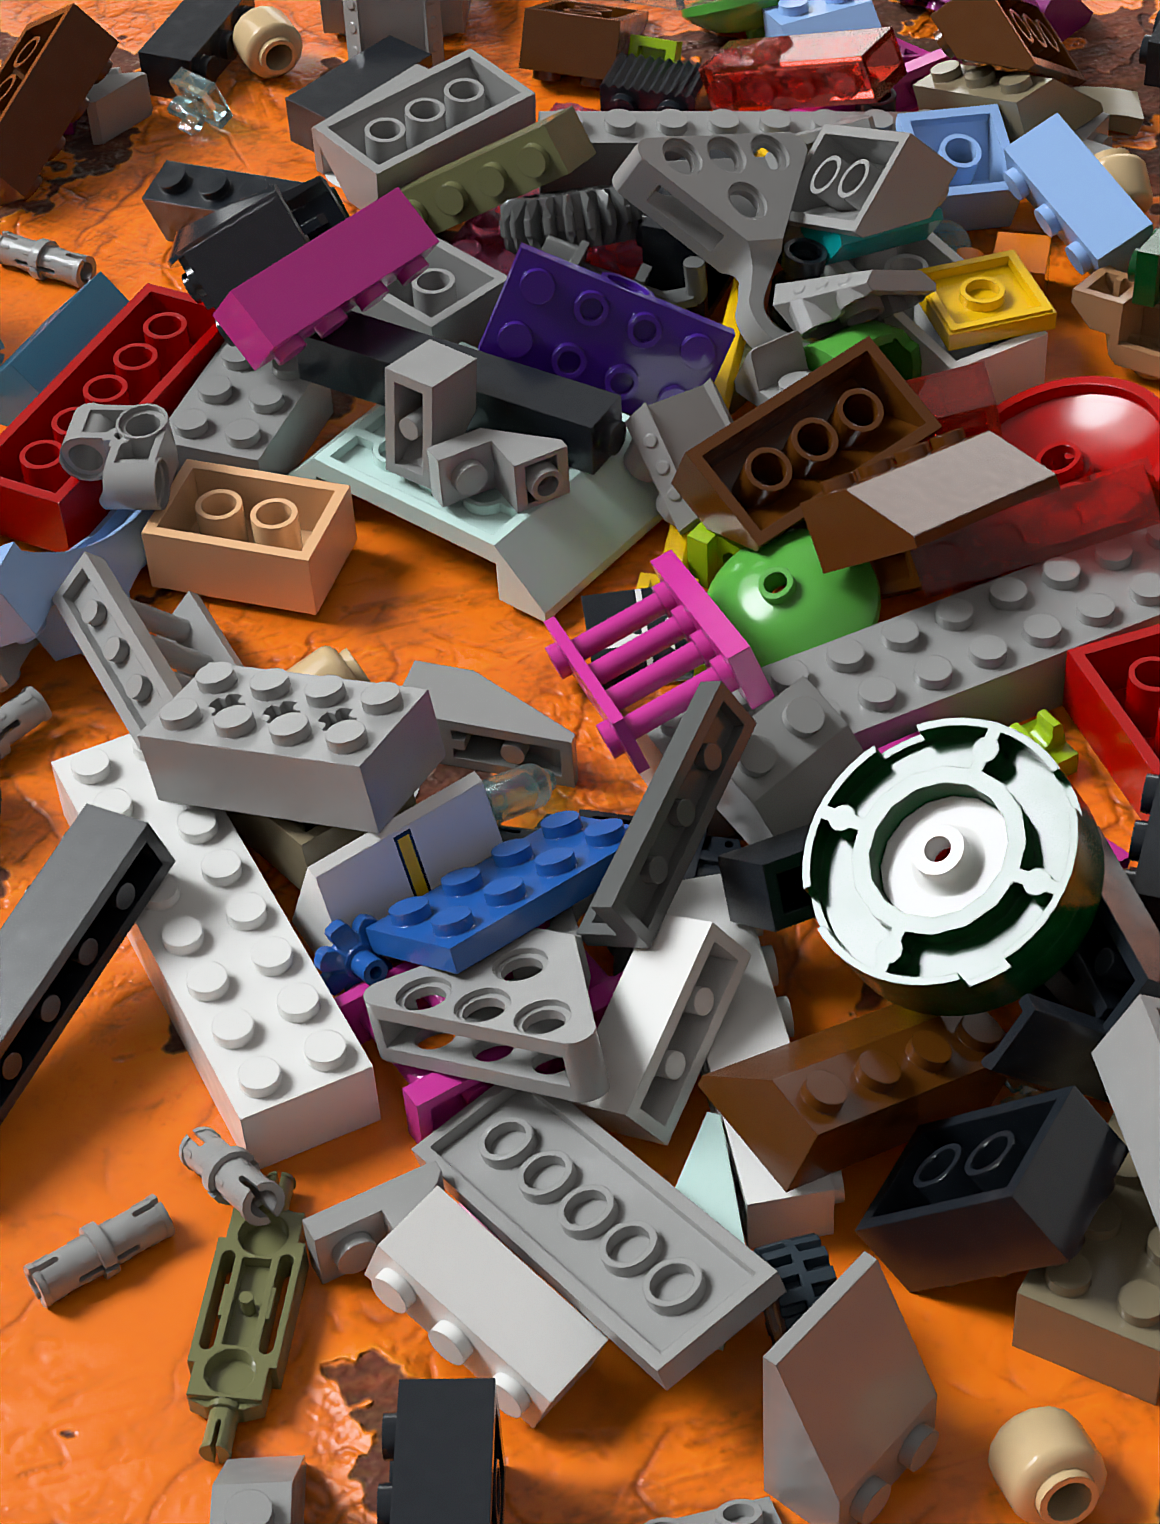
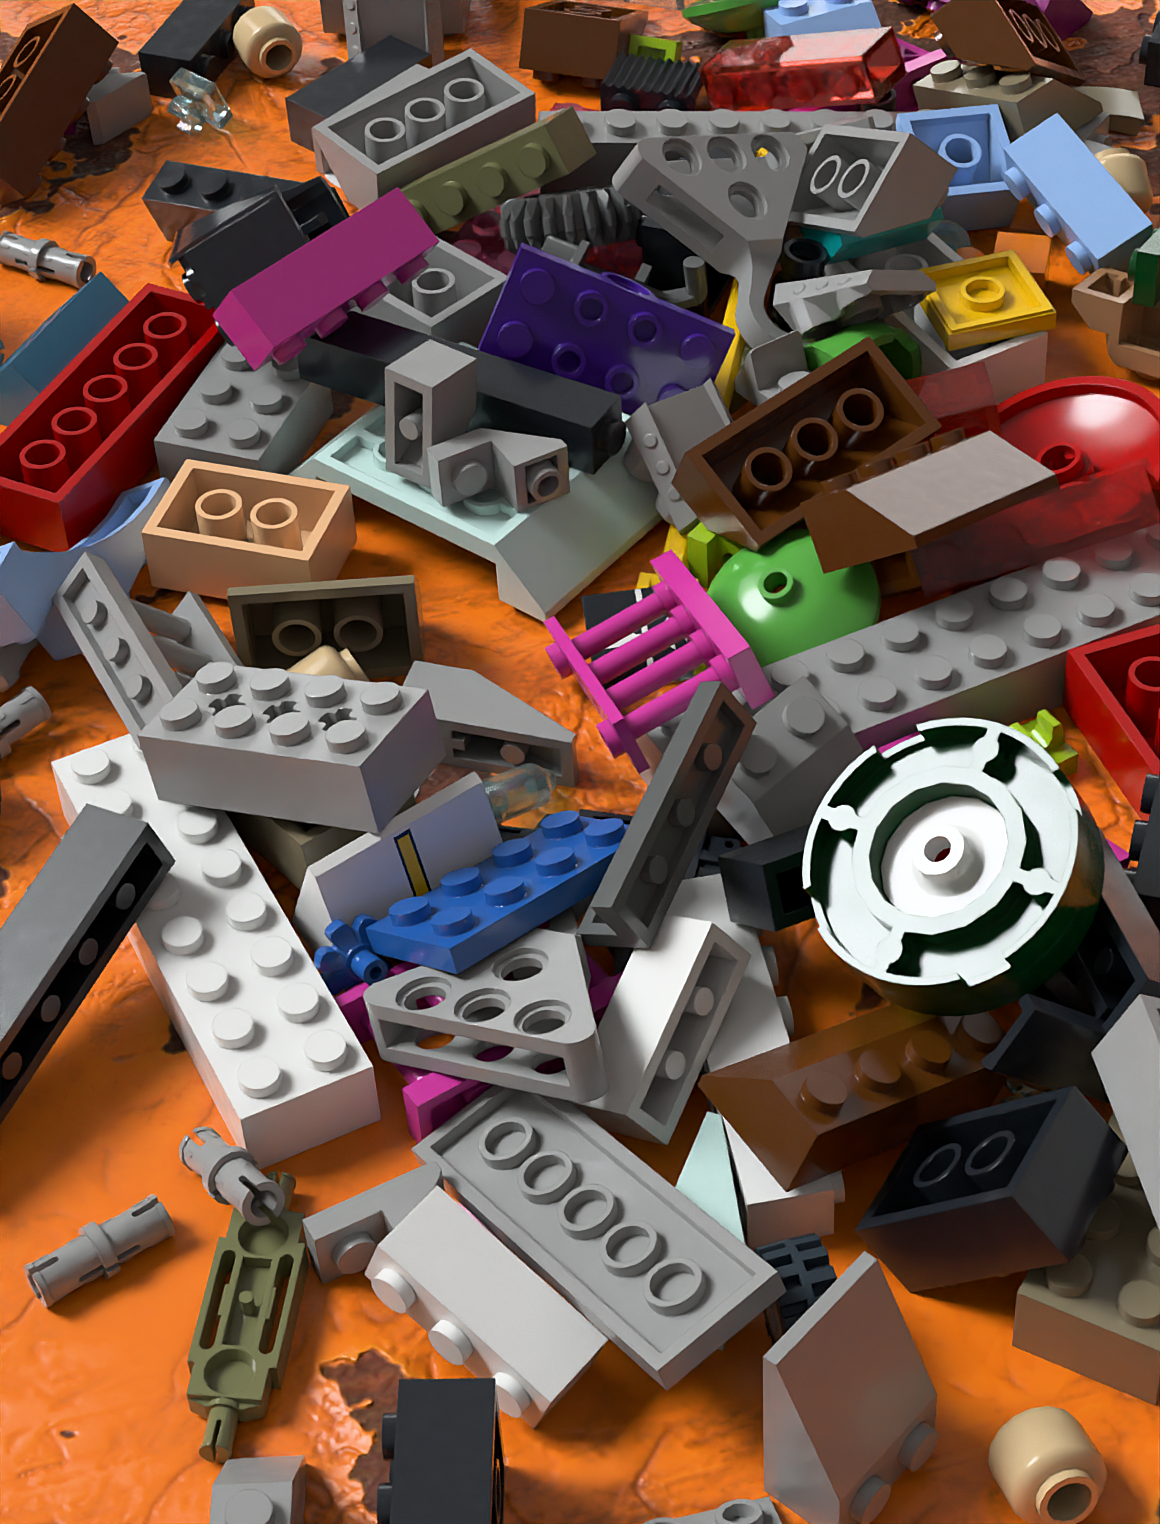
(126, 449): light grey piece -> none
(369, 616): none -> dark tan slope

